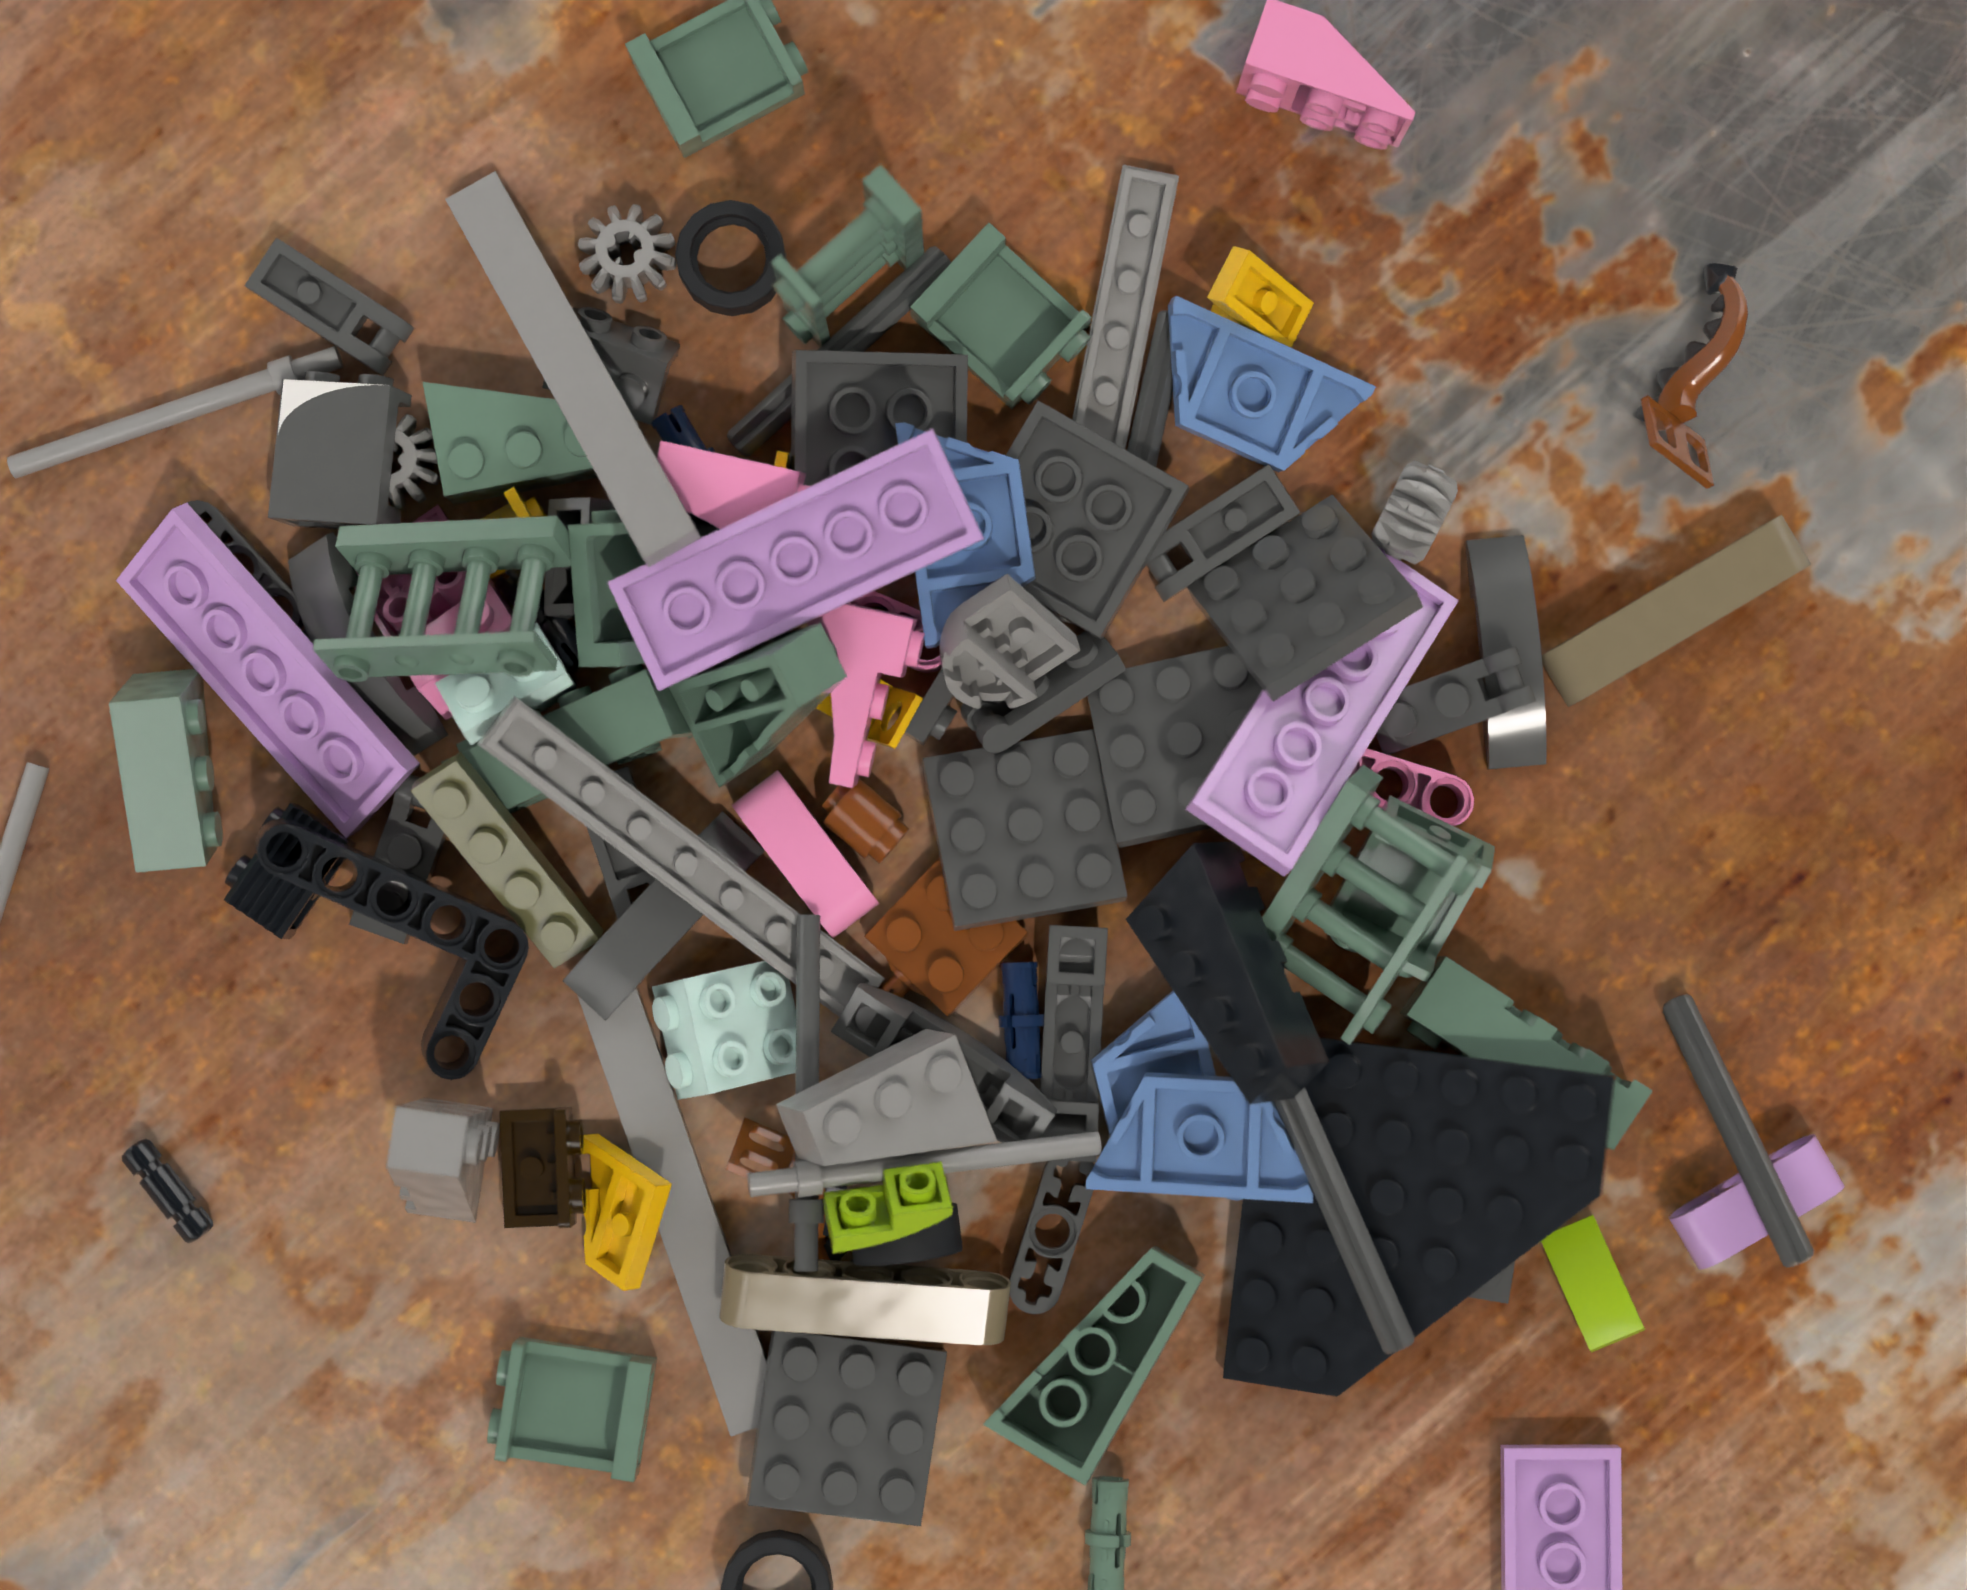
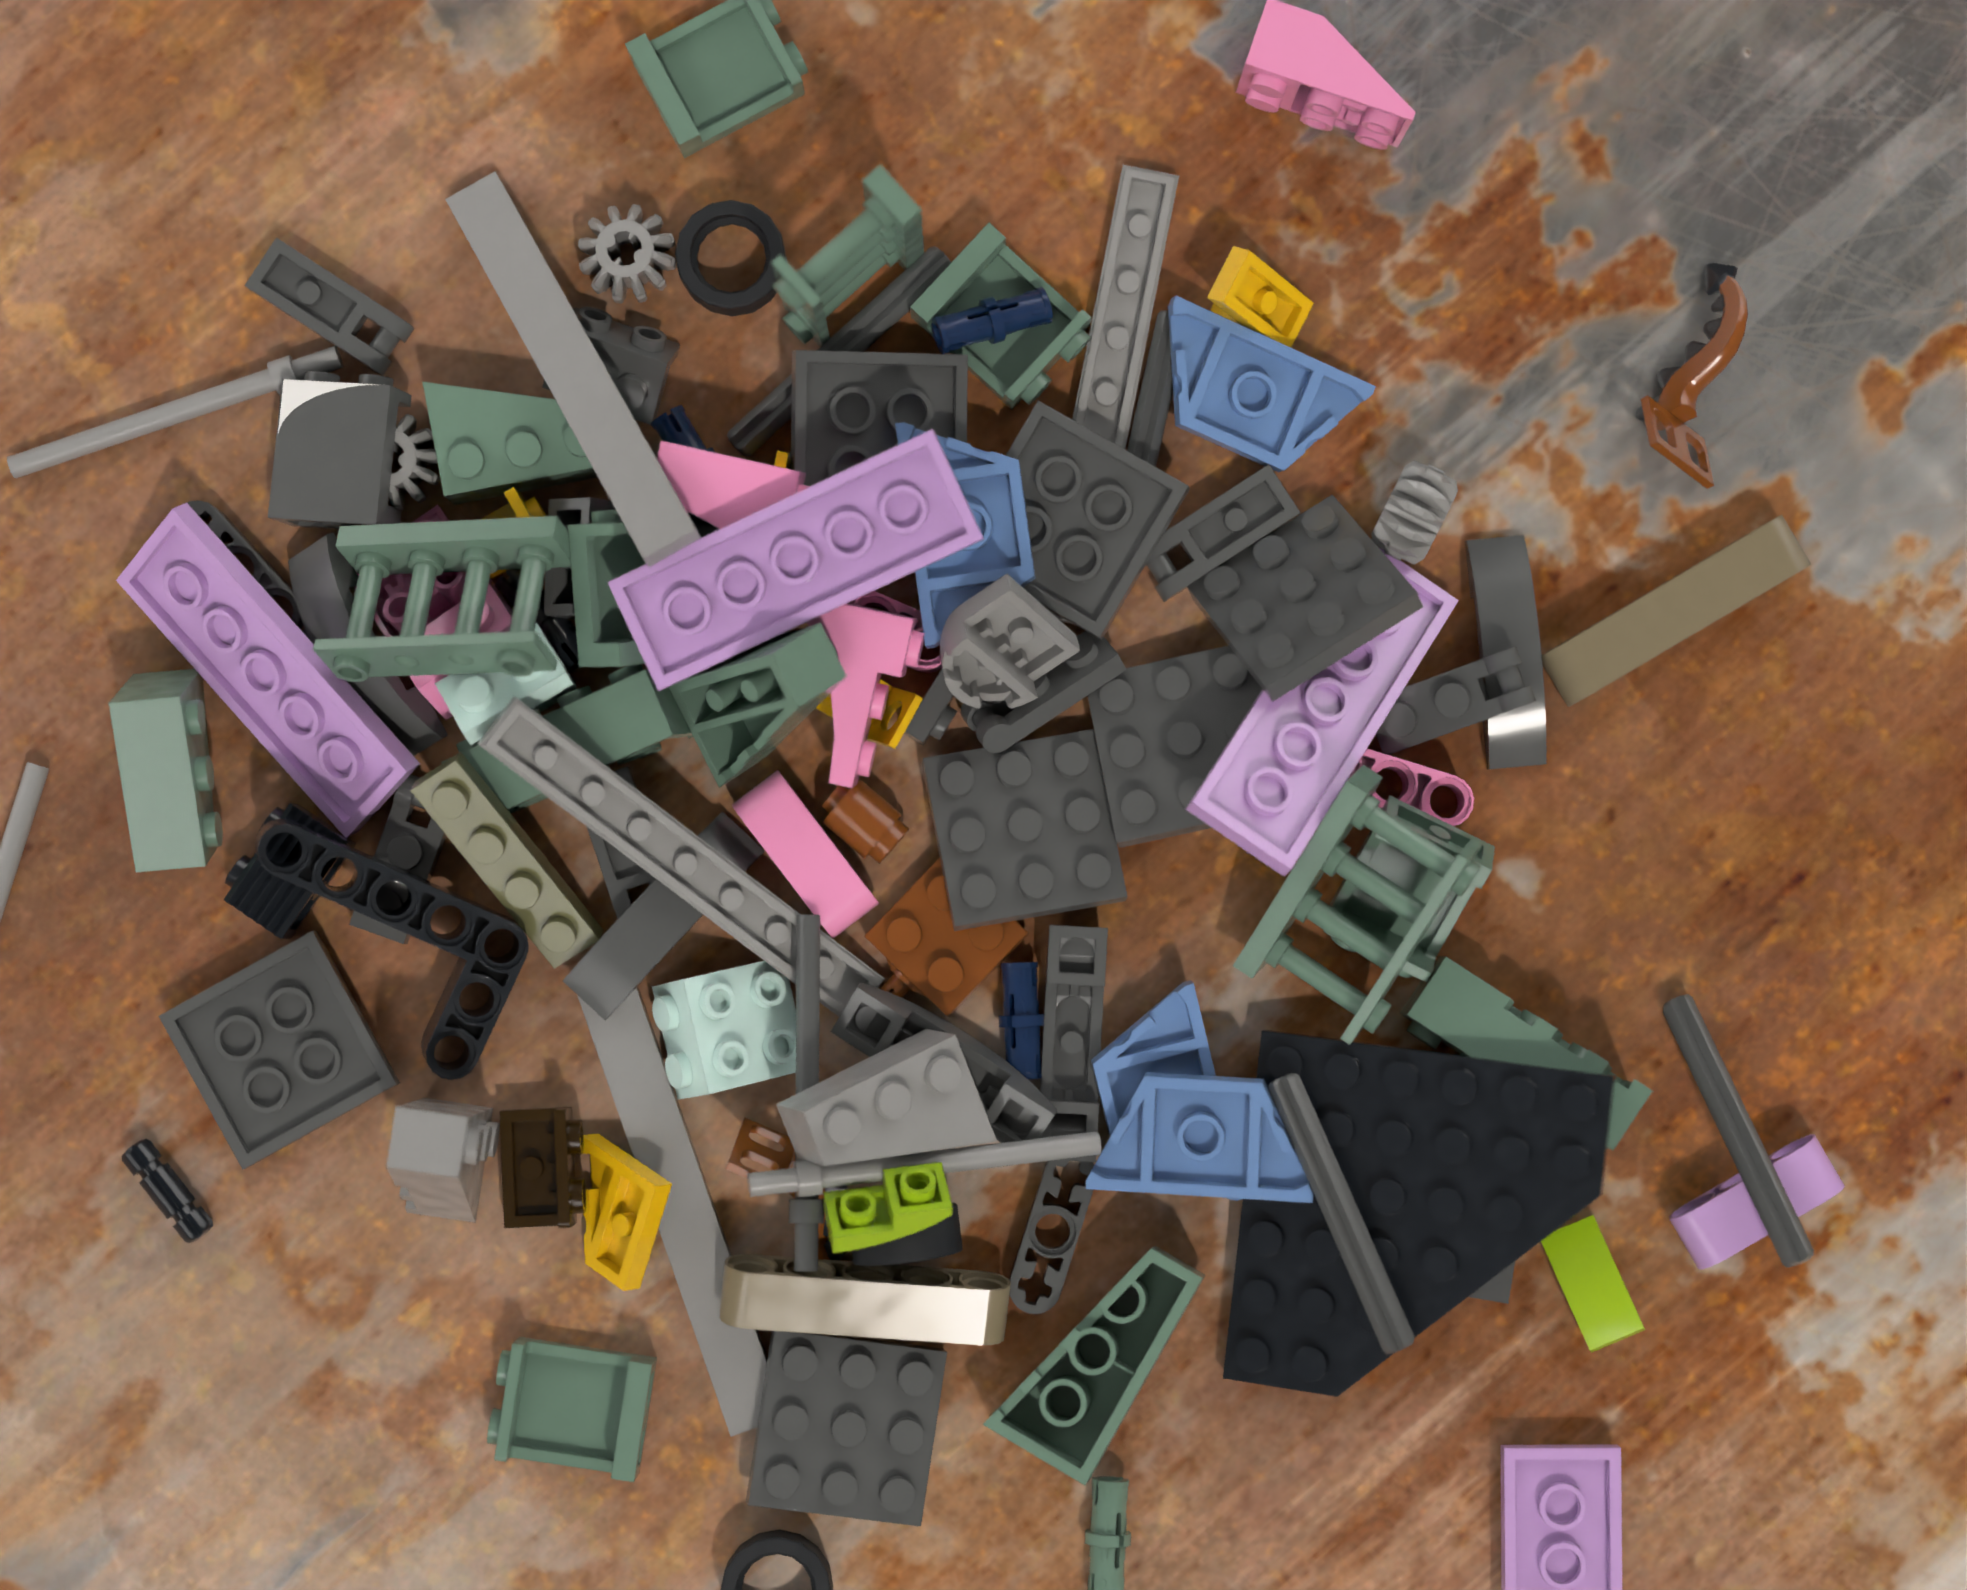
(279, 1049): none -> dark grey plate
(992, 320): none -> dark blue pin
(1228, 974): black wedge -> none

